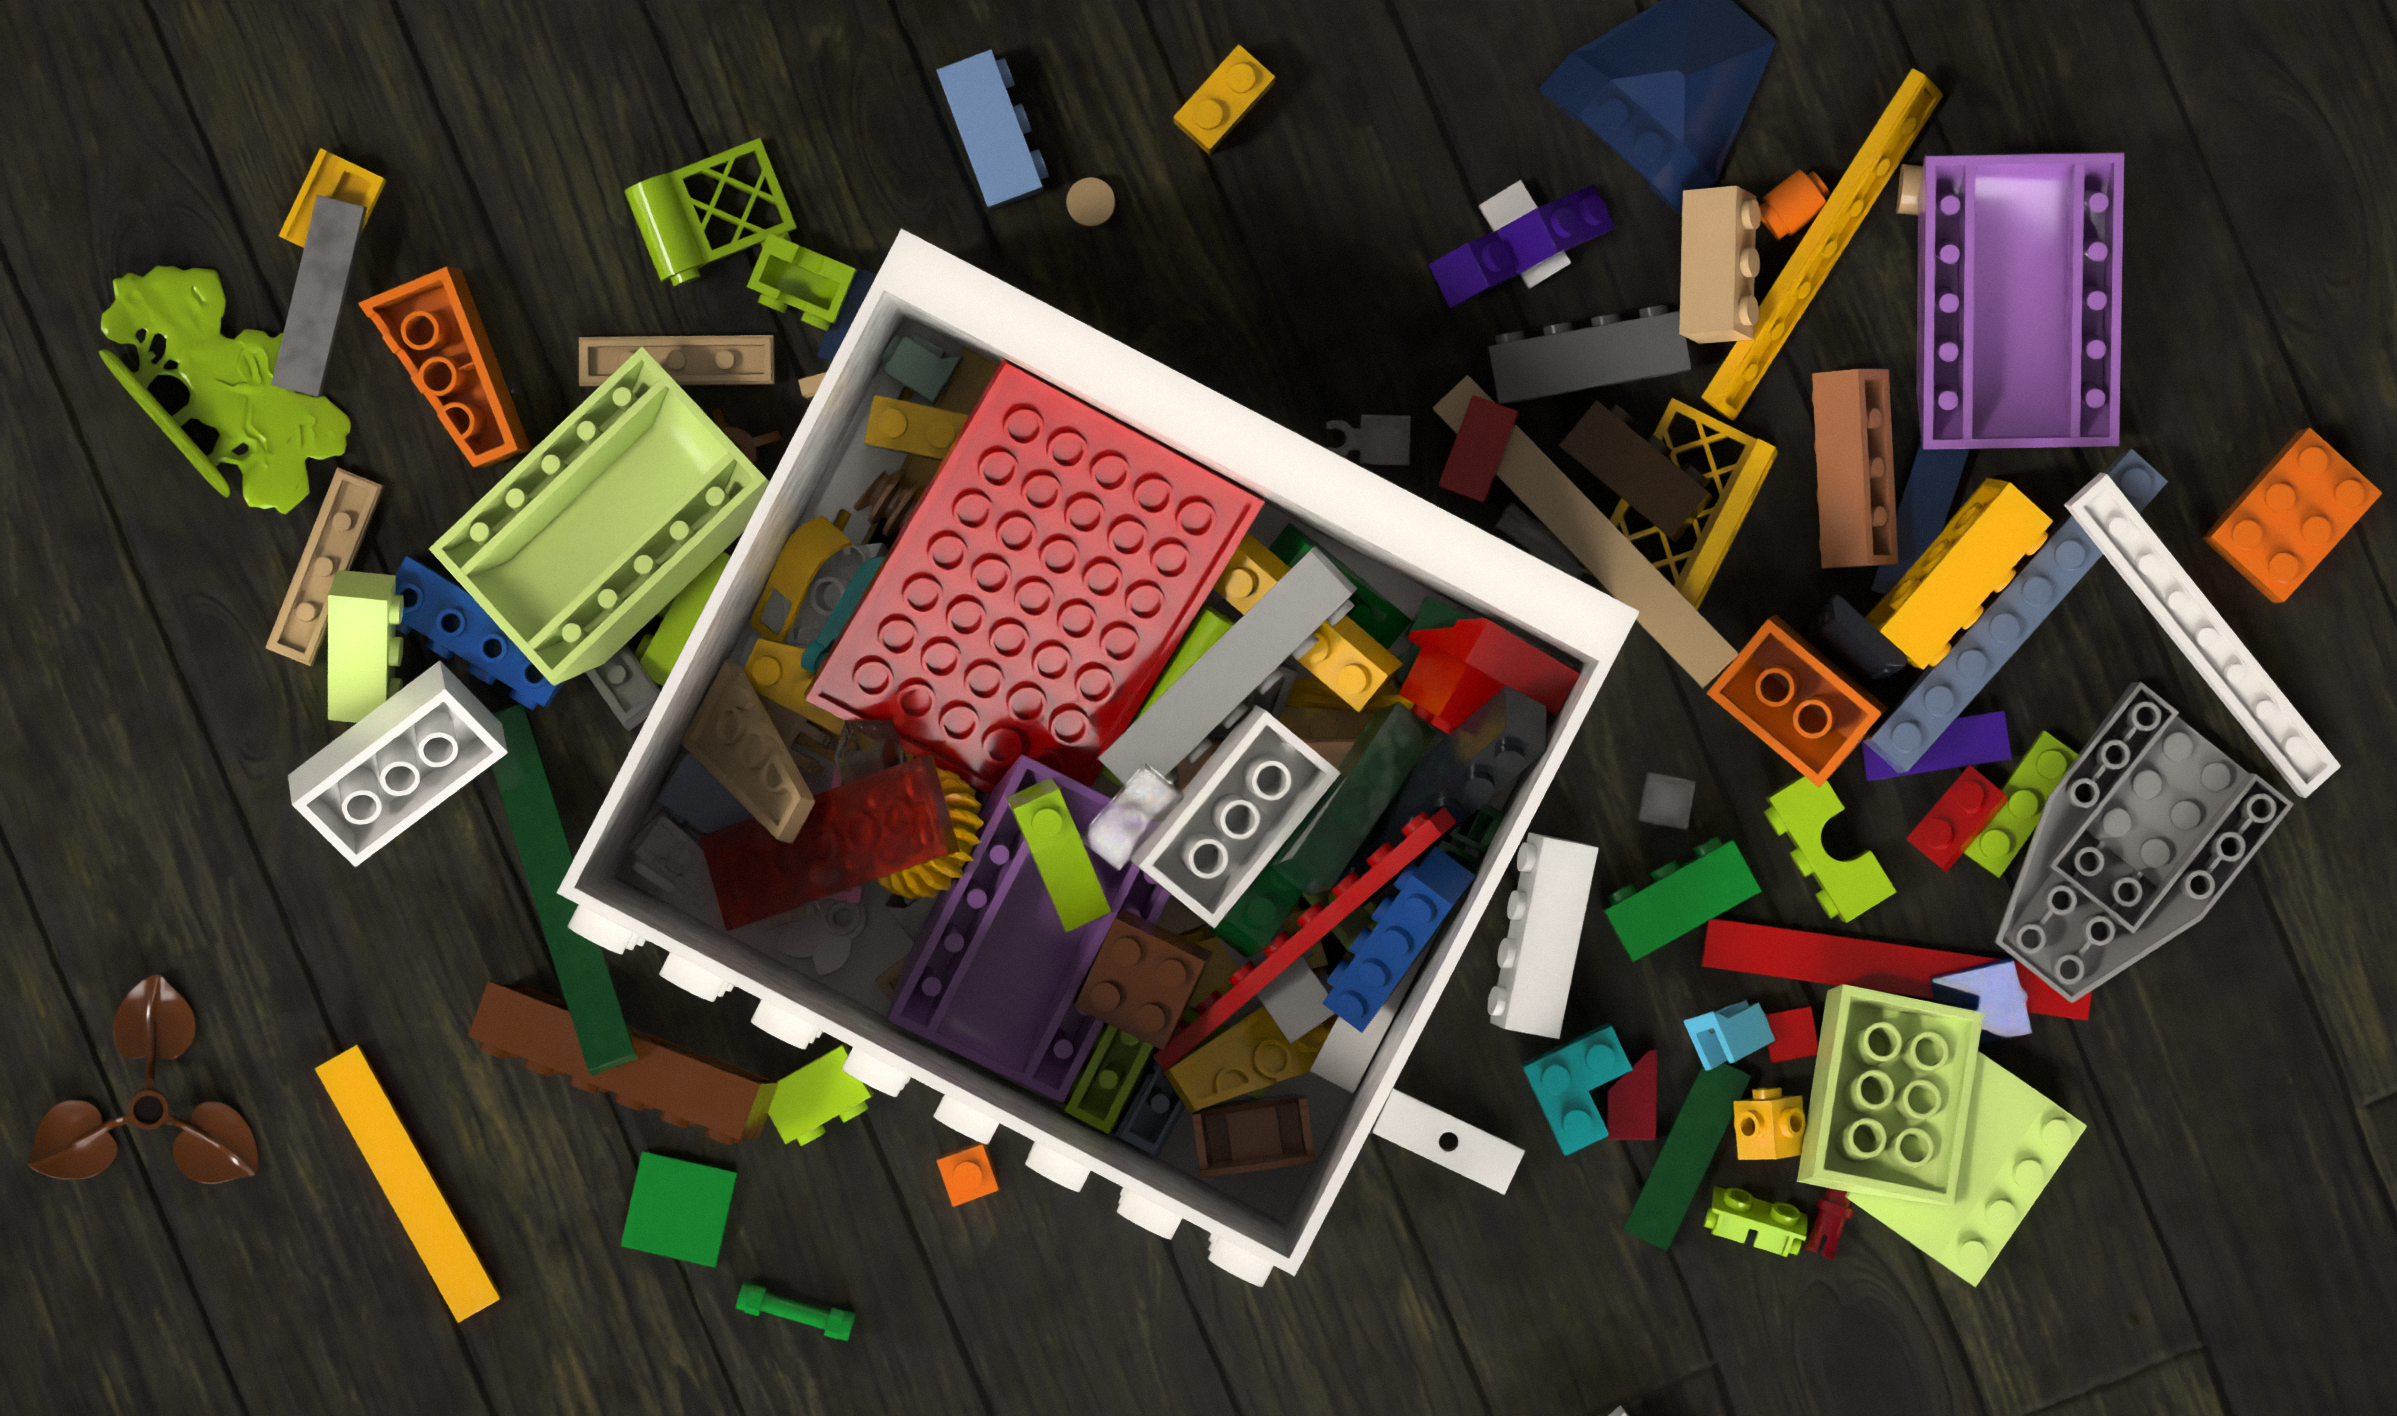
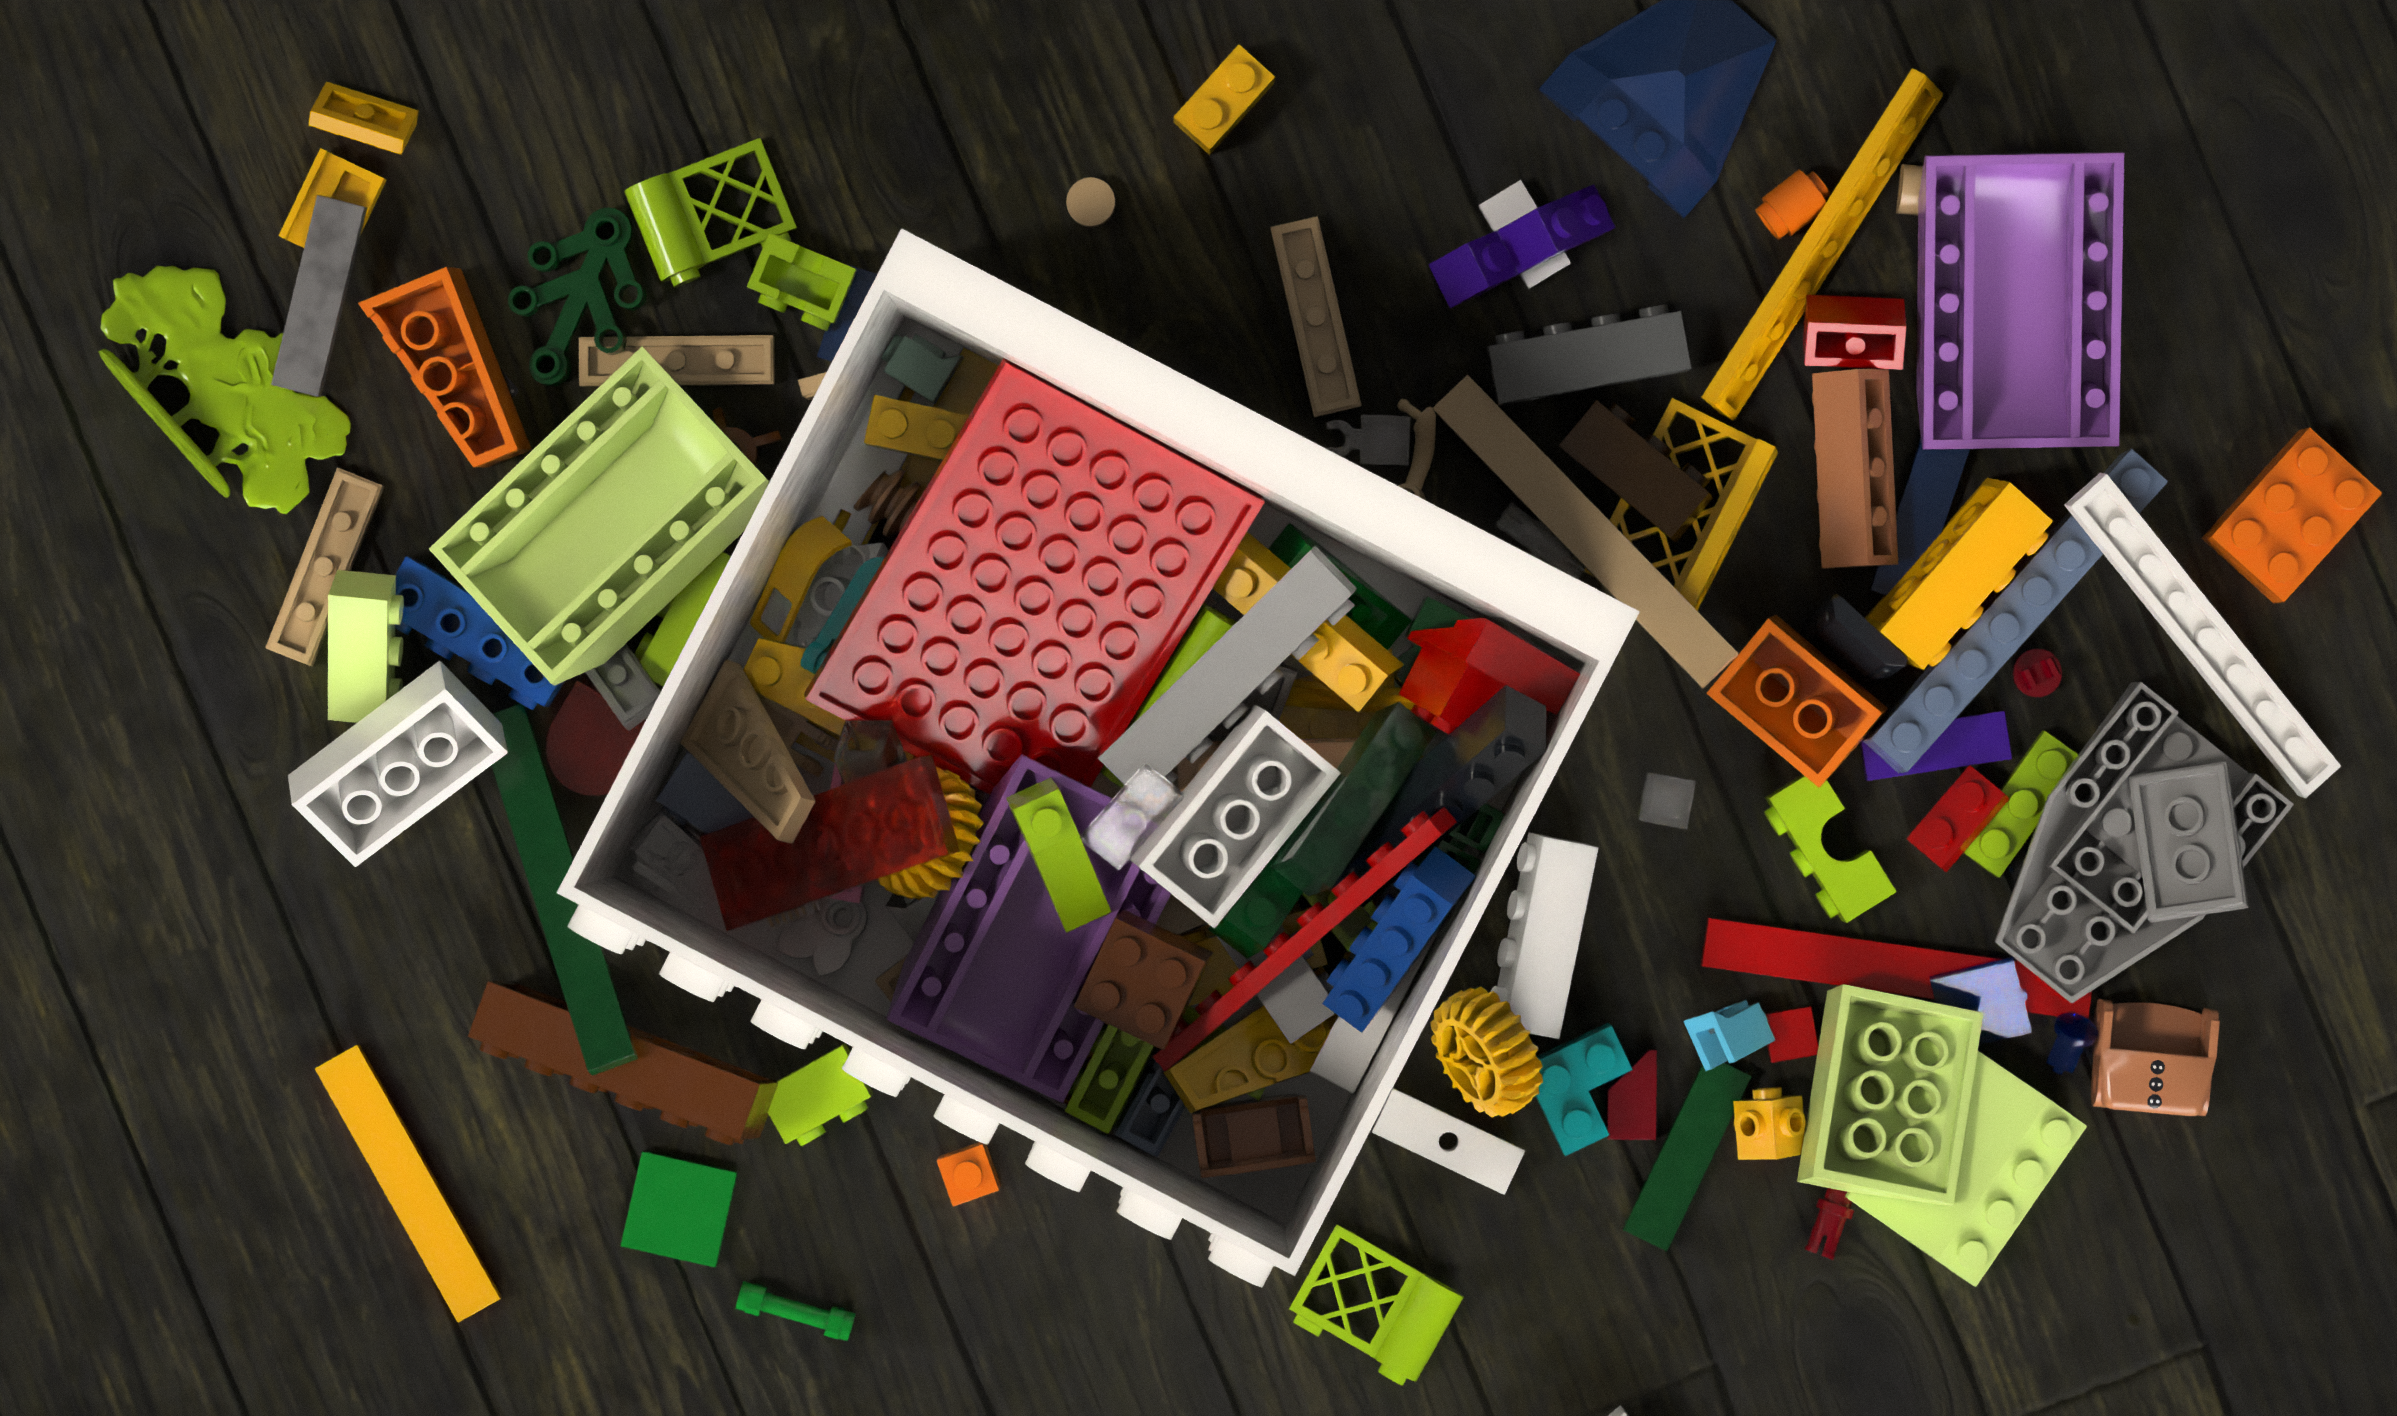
(210, 1149): reddish brown plant -> none
(363, 117): none -> yellow plate
(582, 288): none -> dark green plant
(588, 742): none -> clear red tile
(993, 129): light blue brick -> none
(1315, 316): none -> tan tile
(1410, 1326): none -> lime piece
(1424, 446): none -> tan piece
(1478, 449): red tile -> none
(1486, 1052): none -> yellow gear
(1680, 897): green brick -> none
(1719, 264): tan brick -> none
(1778, 1225): lime hinge -> none
(1854, 332): none -> red brick
(2037, 673): none -> dark red plate
(2073, 1035): none -> clear blue piece
(2153, 1058): none -> nougat piece
(2188, 842): none -> light grey tile

